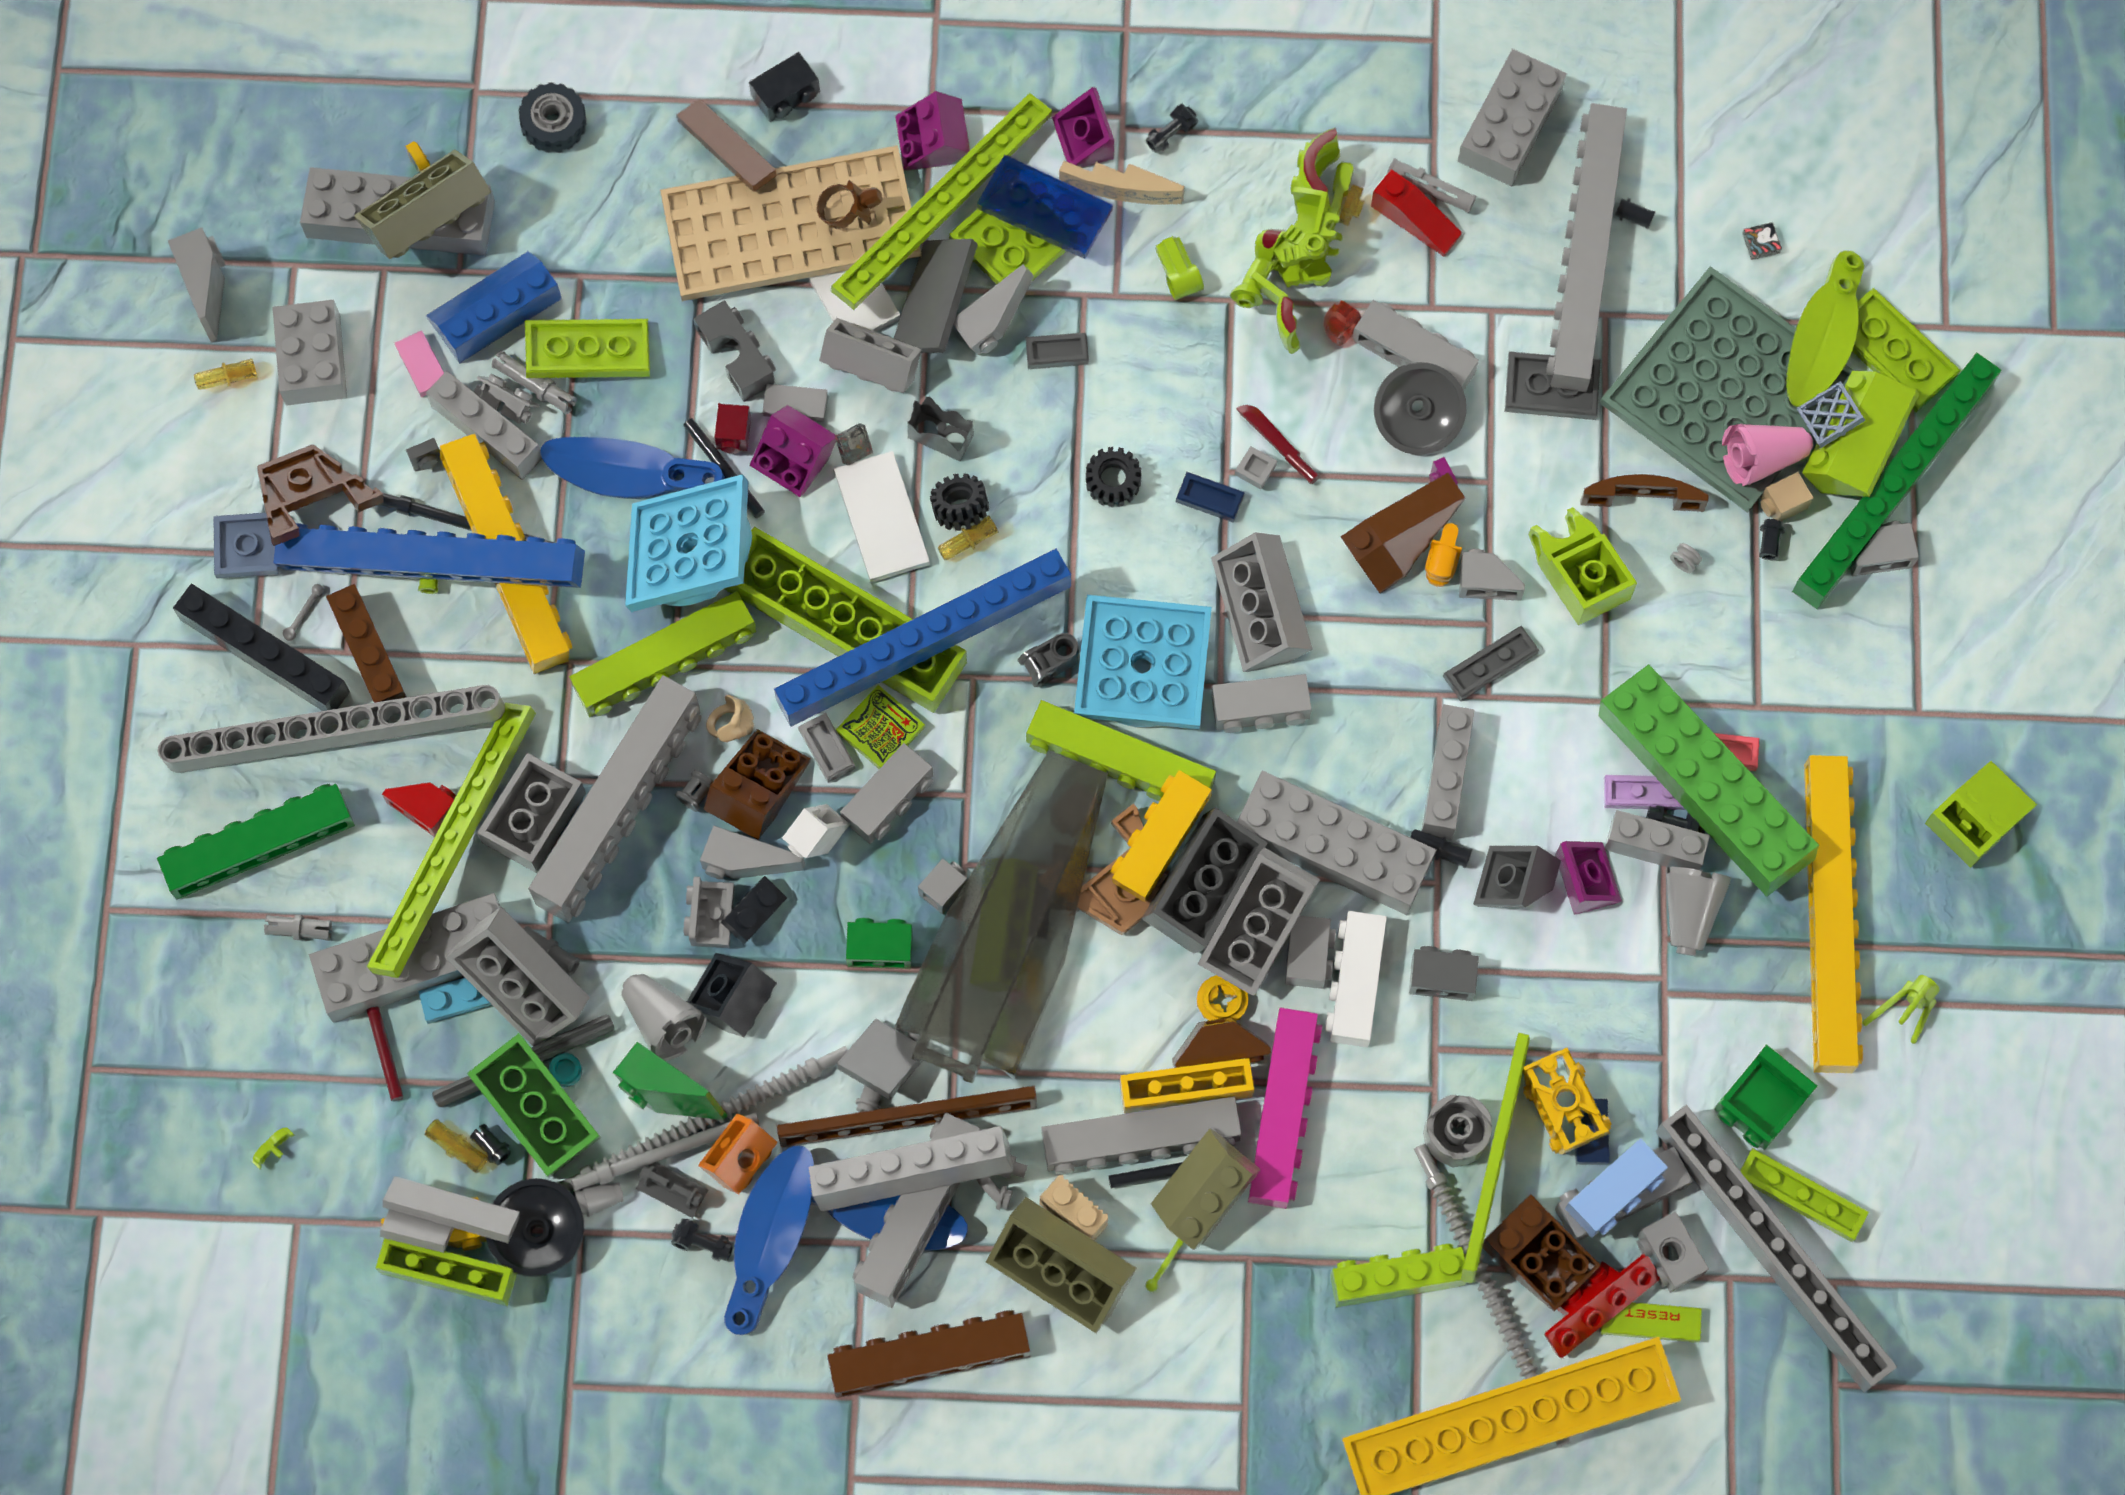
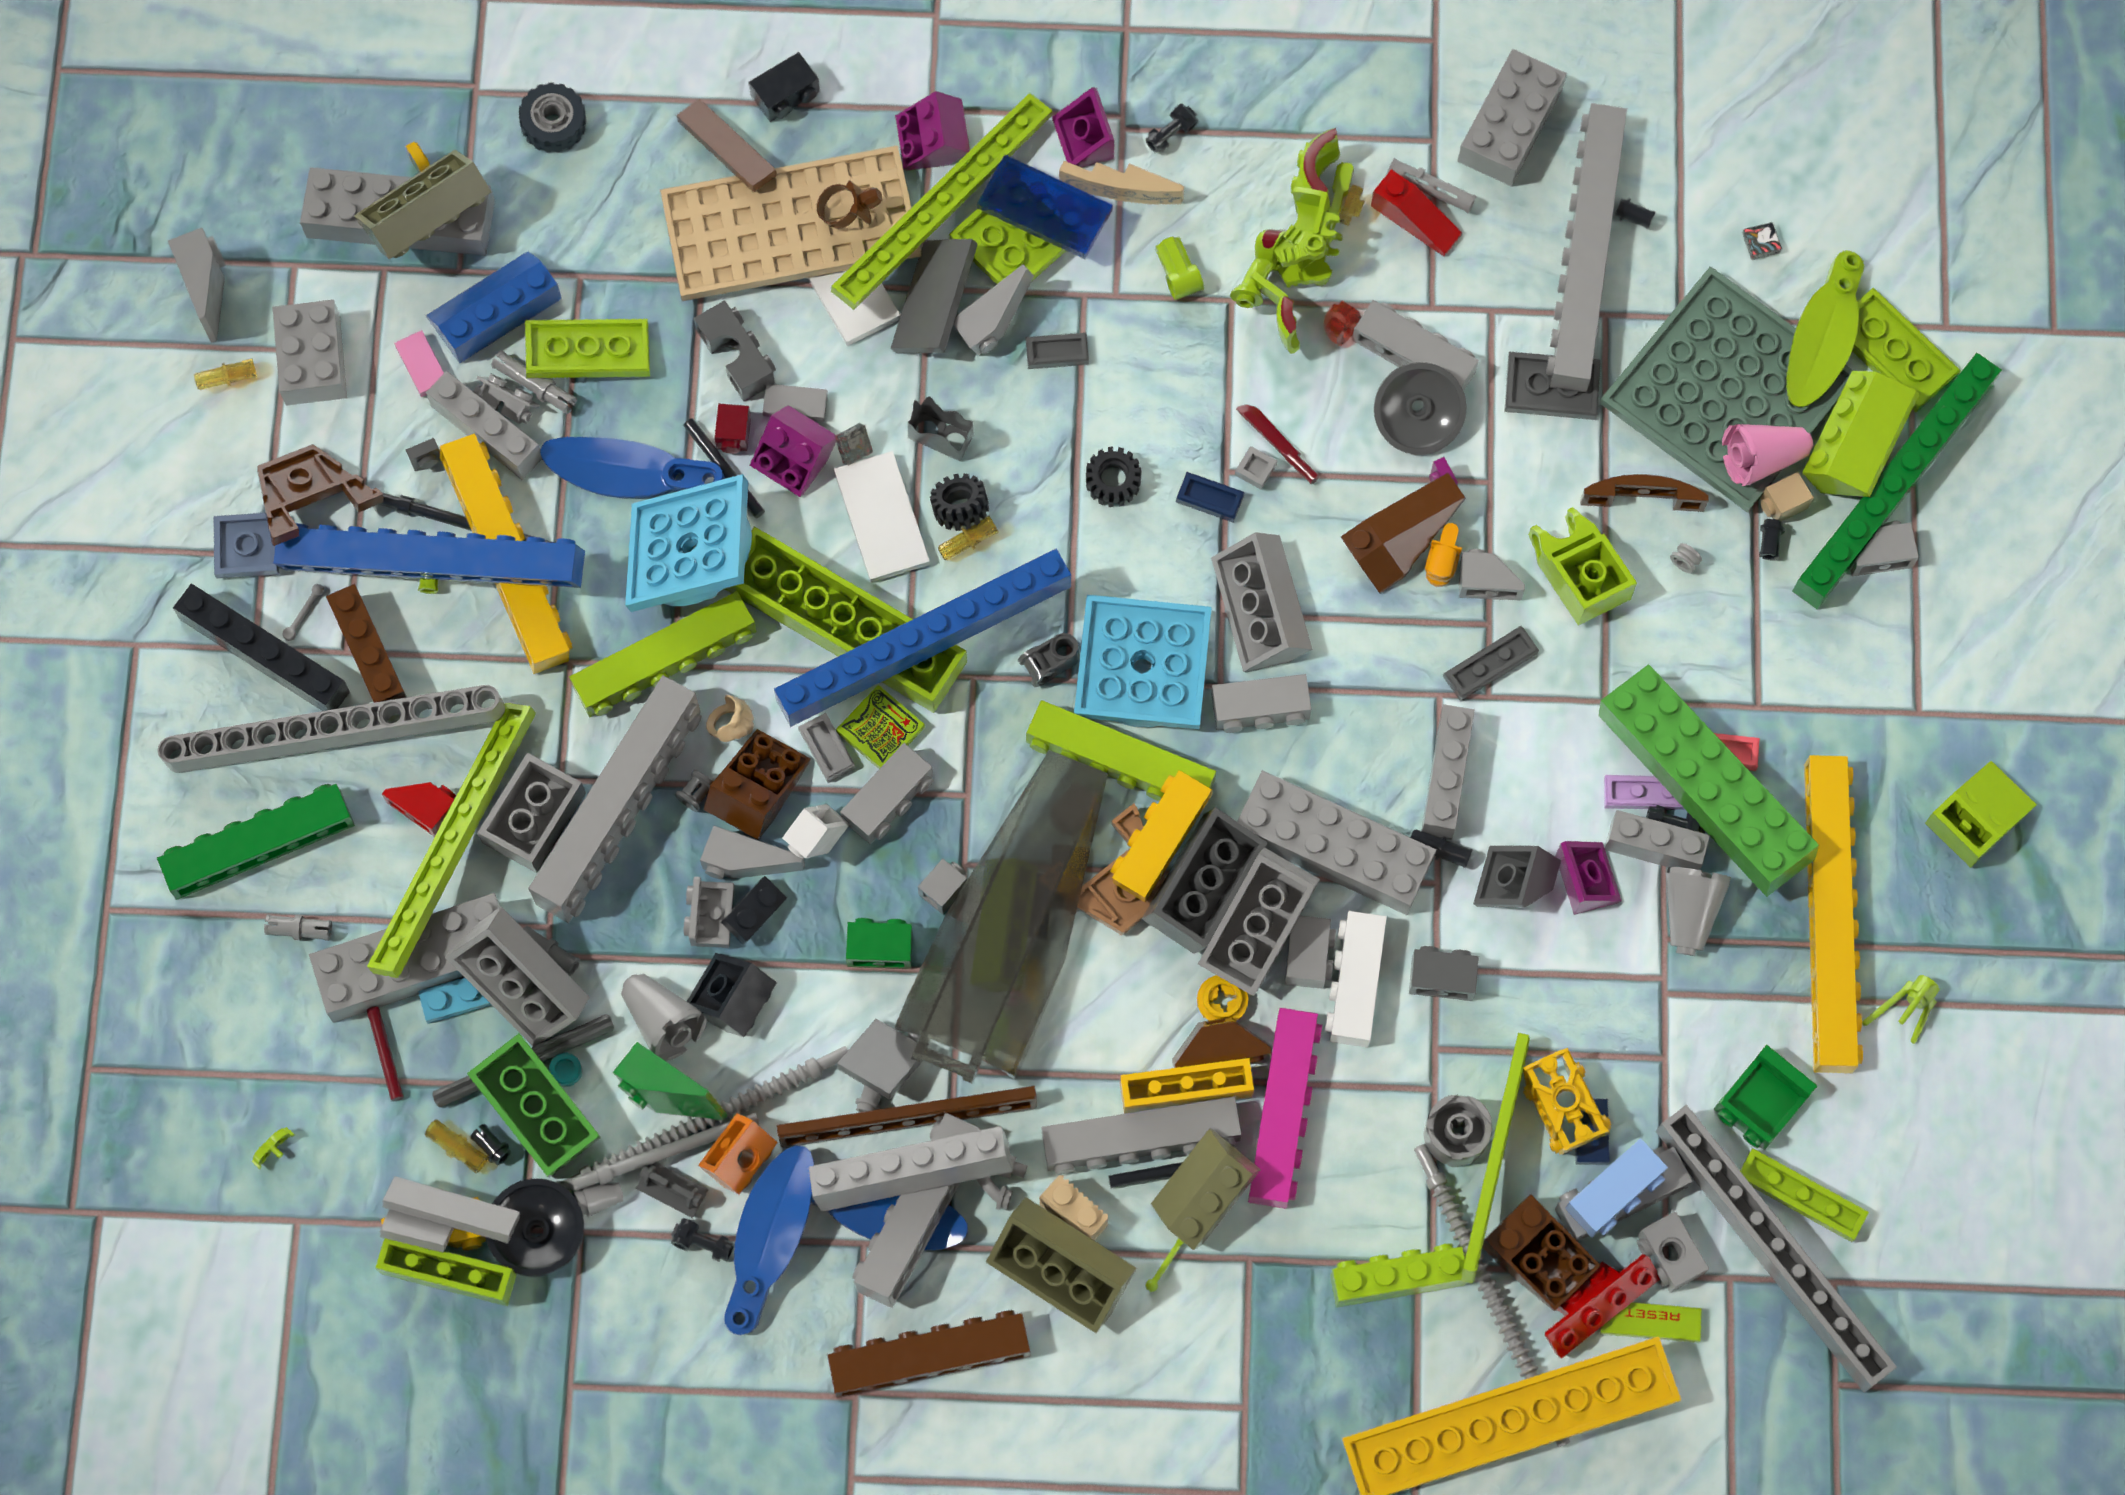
(870, 355): light grey brick -> none
(1840, 430): sand blue window -> none

